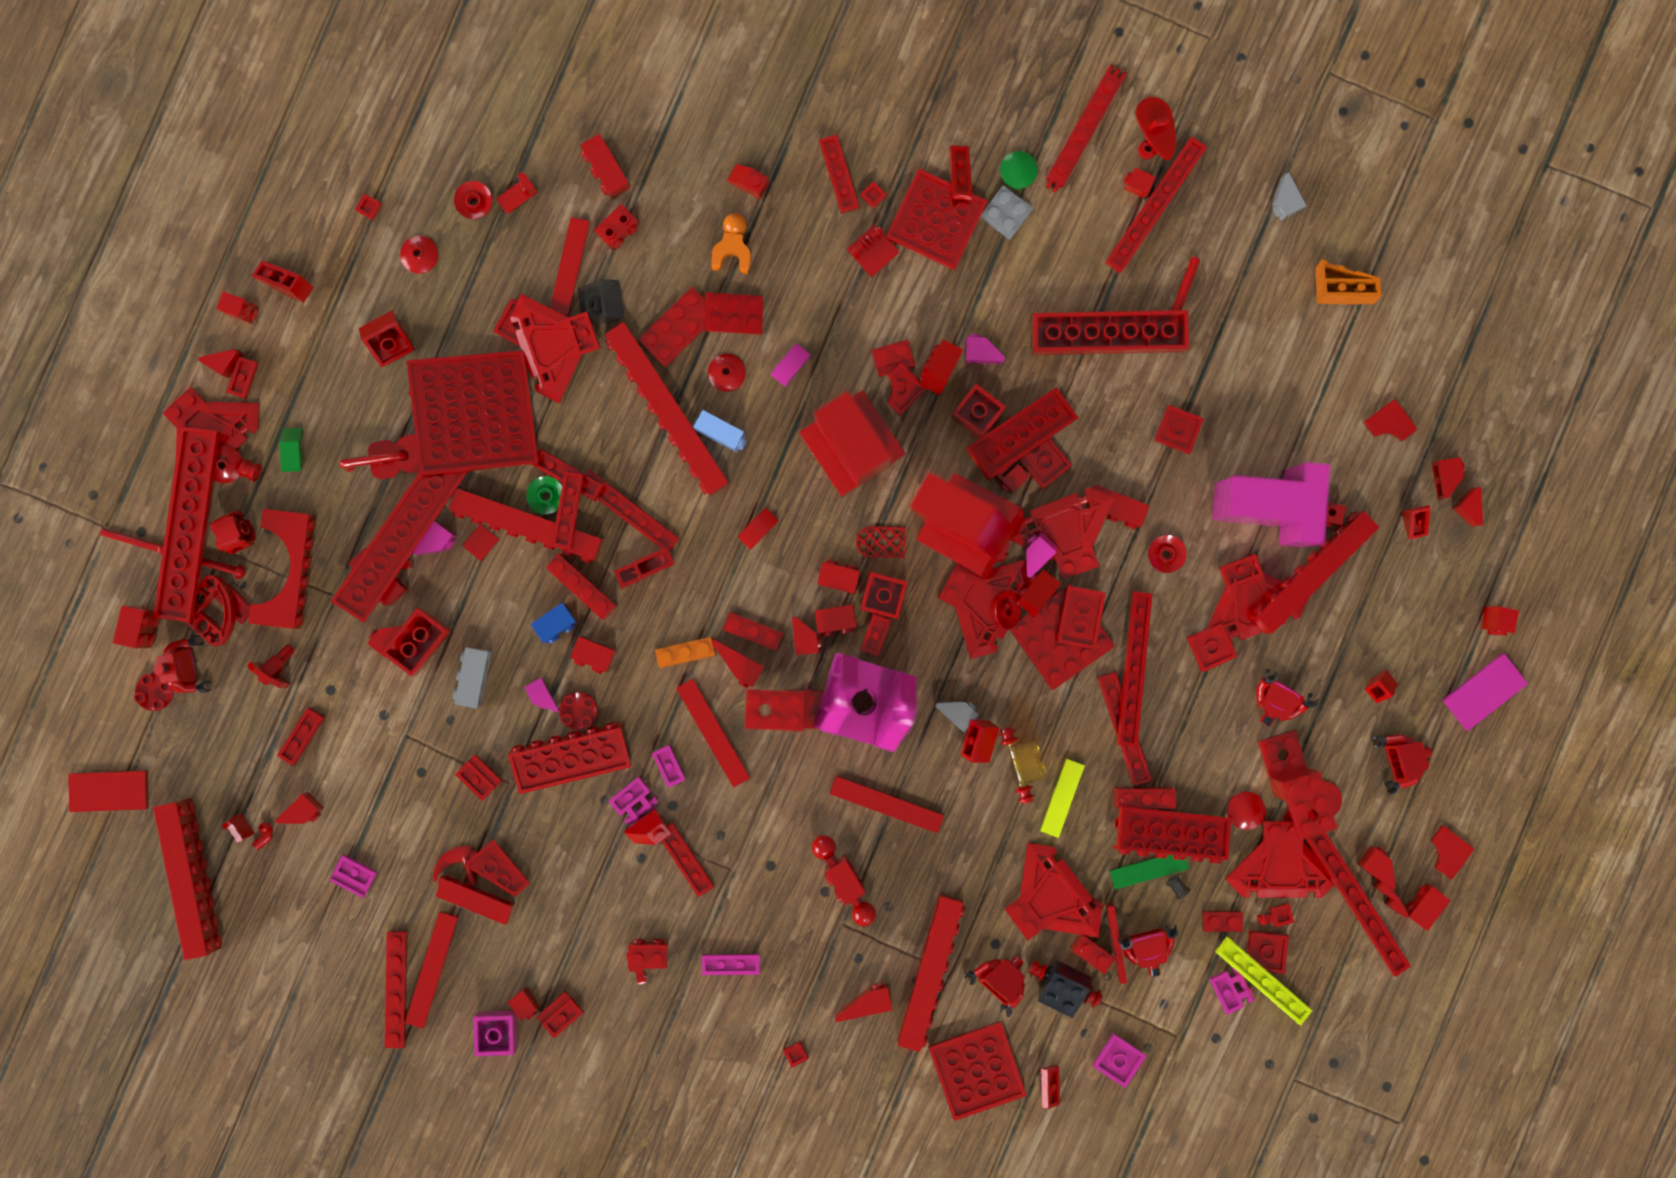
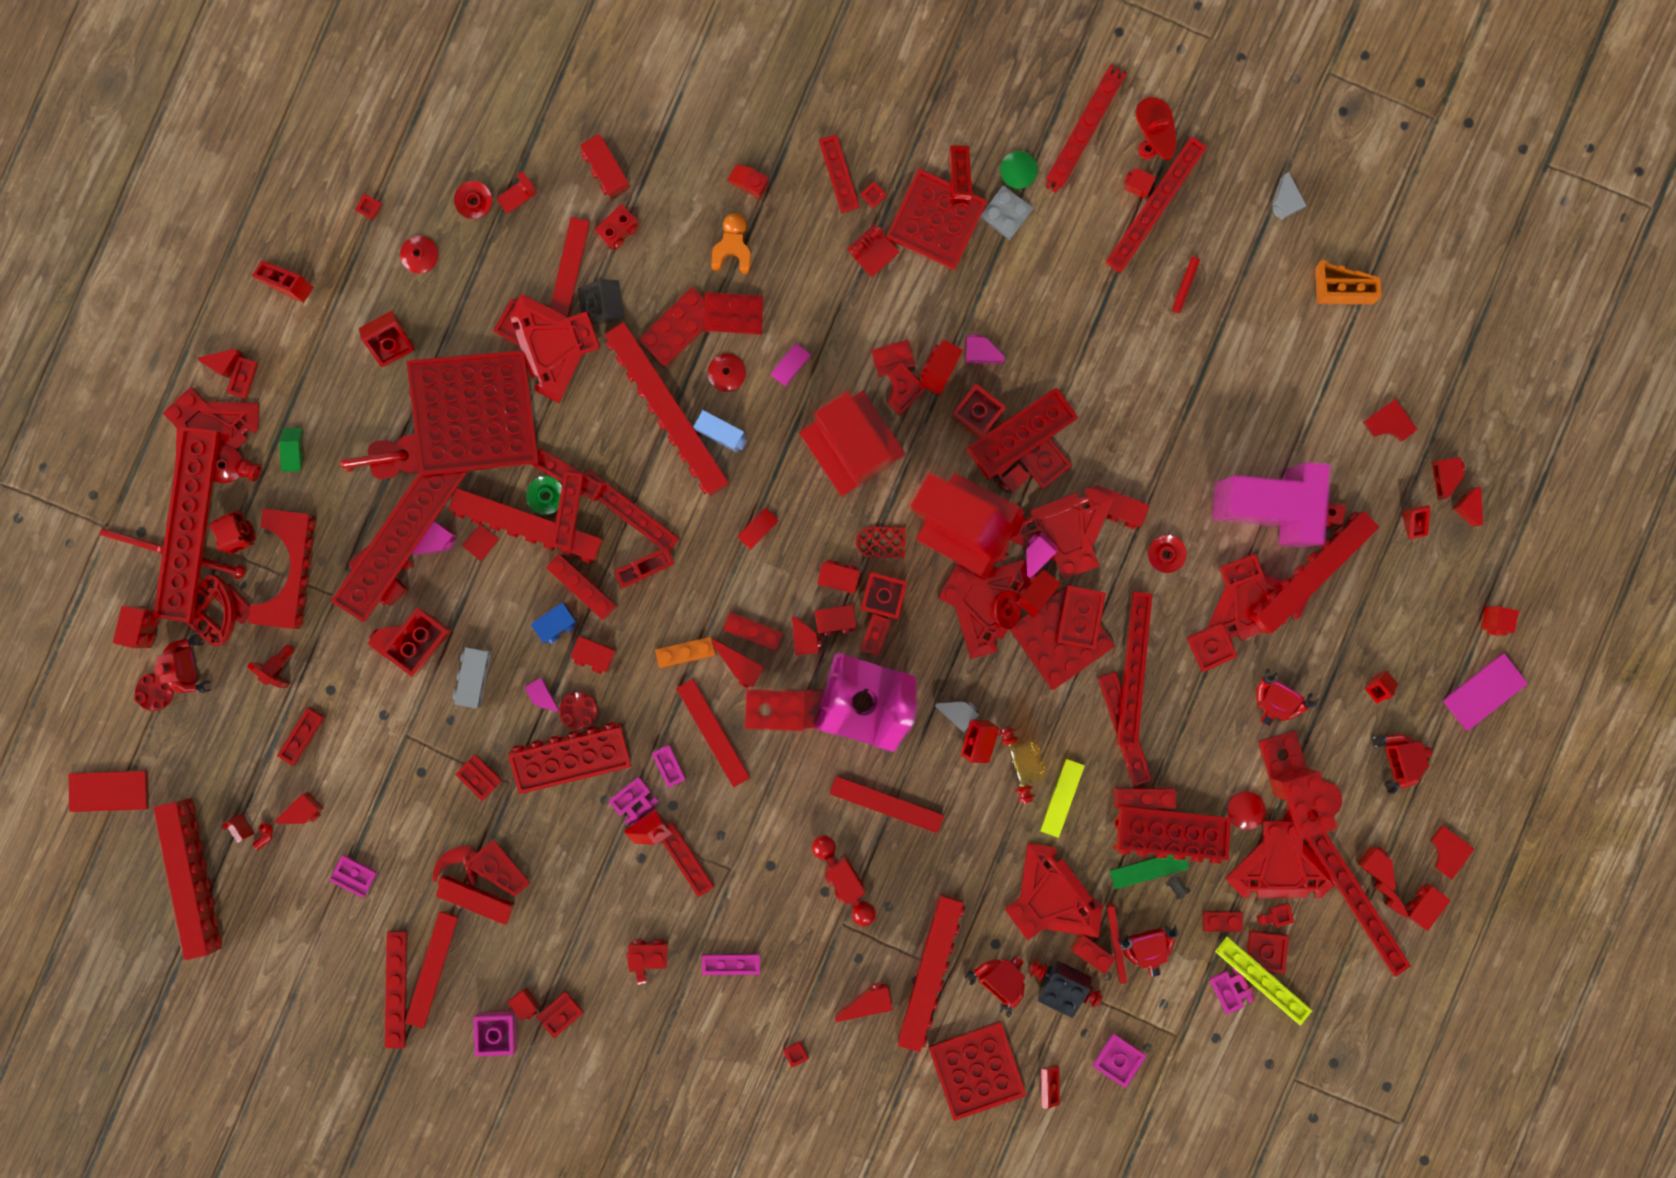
(237, 307): red piece -> none
(1110, 332): red brick -> none
(1178, 429): red plate -> none

